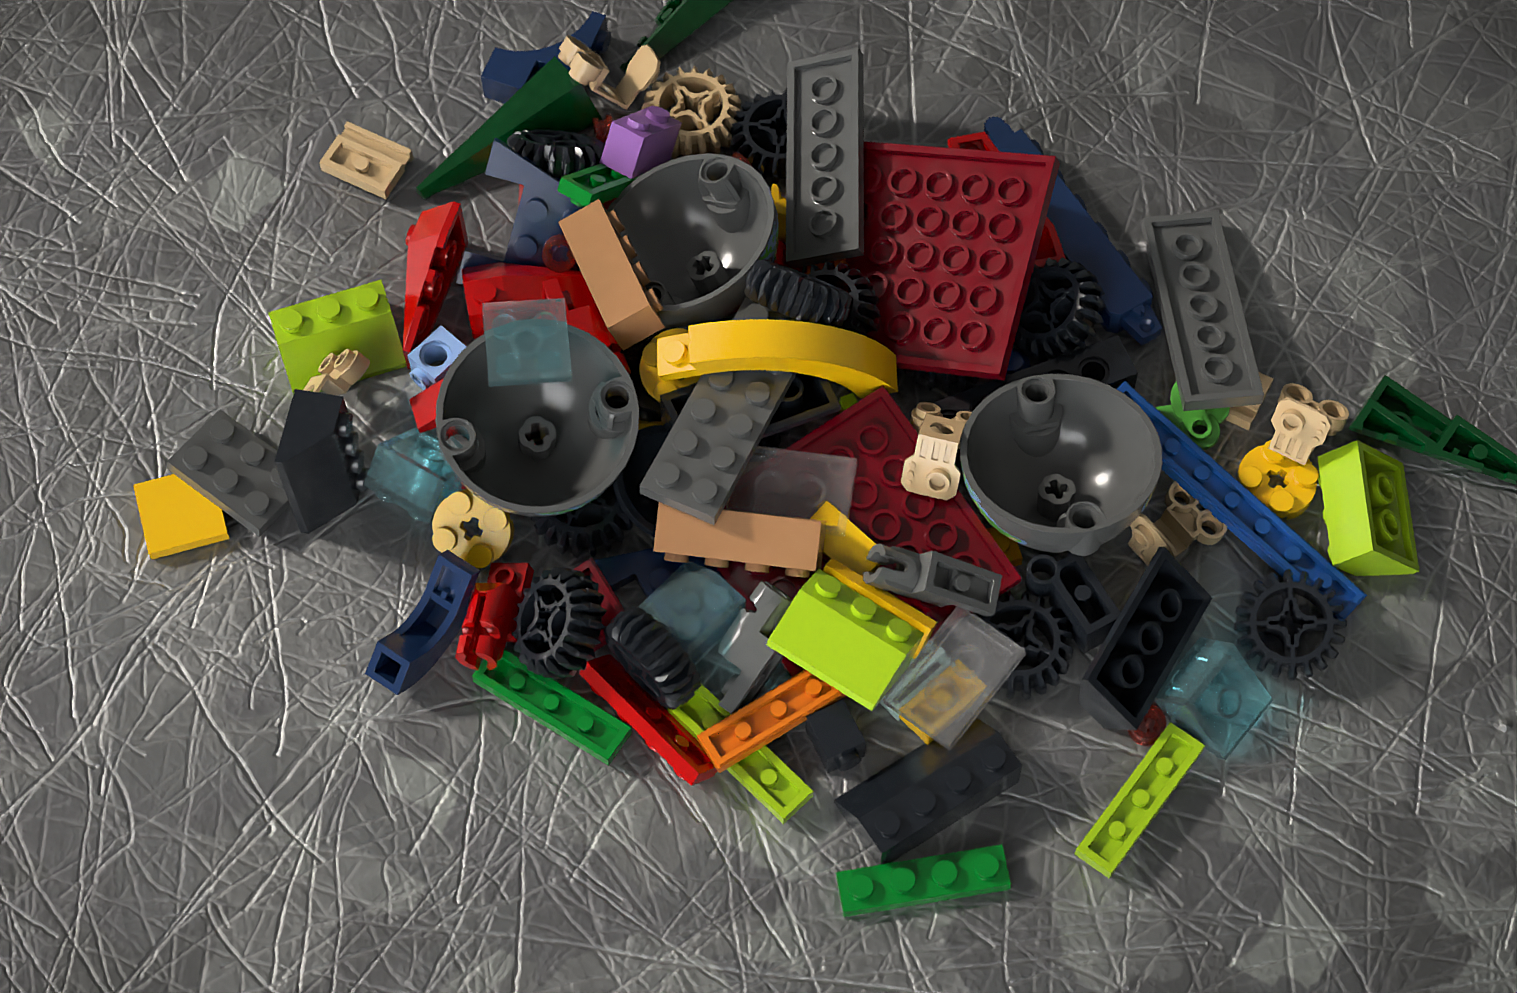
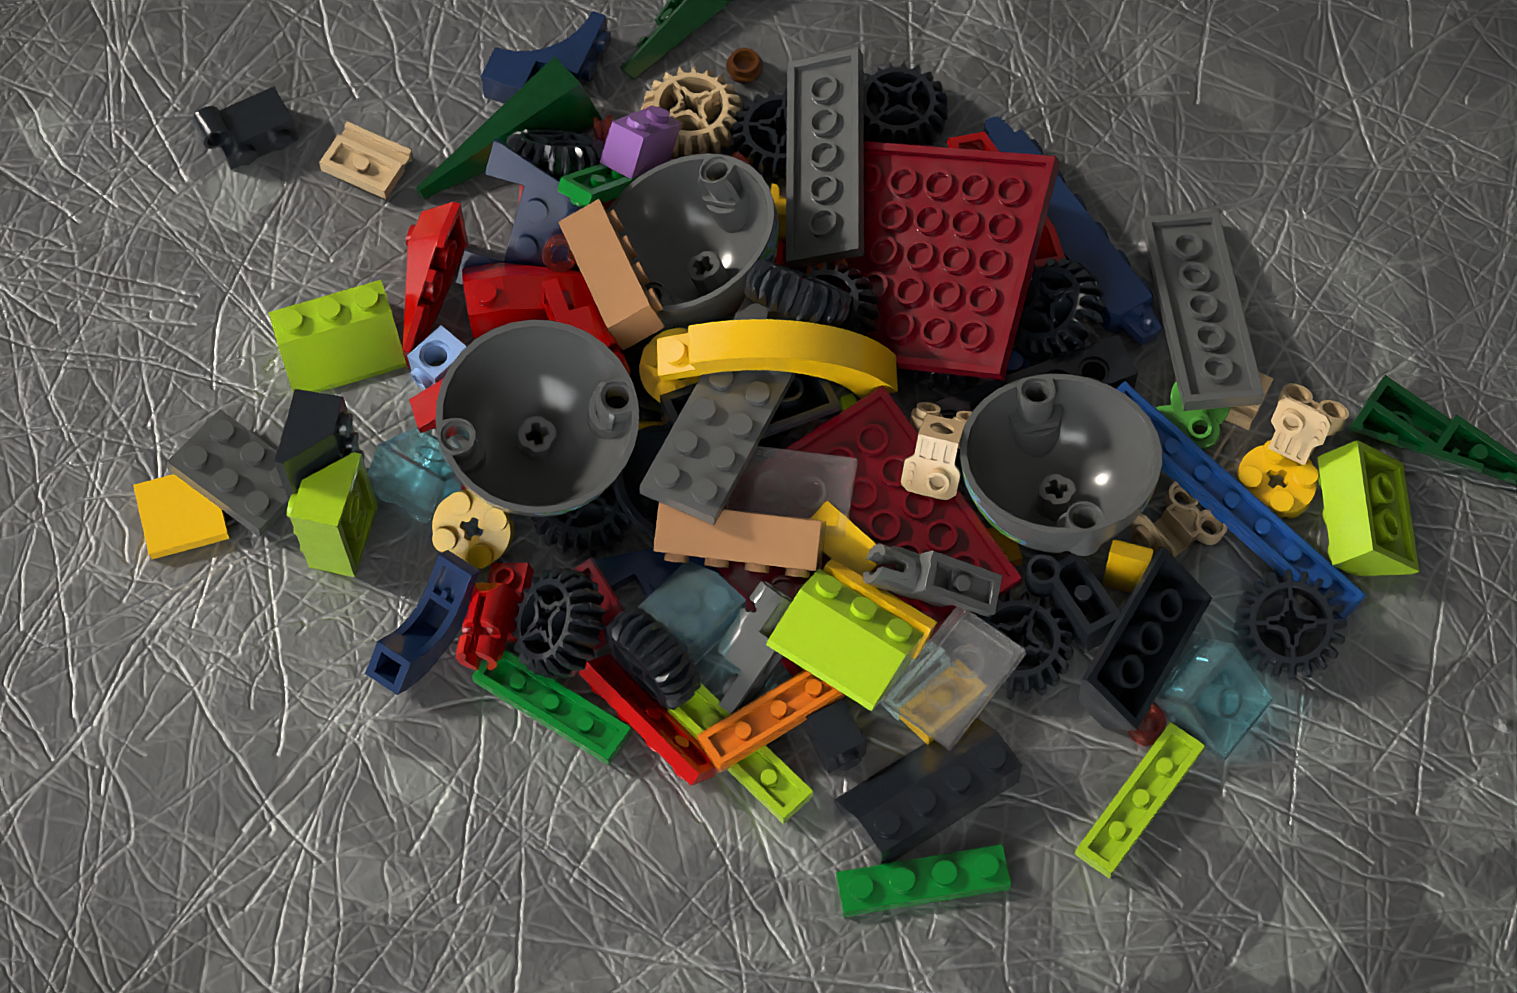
(247, 128): none -> black hinge
(334, 515): none -> lime slope
(339, 372): tan piece -> none
(526, 342): clear light blue plate -> none
(591, 70): tan piece -> none
(744, 66): none -> reddish brown plate
(896, 95): none -> black gear
(1126, 565): none -> yellow tile

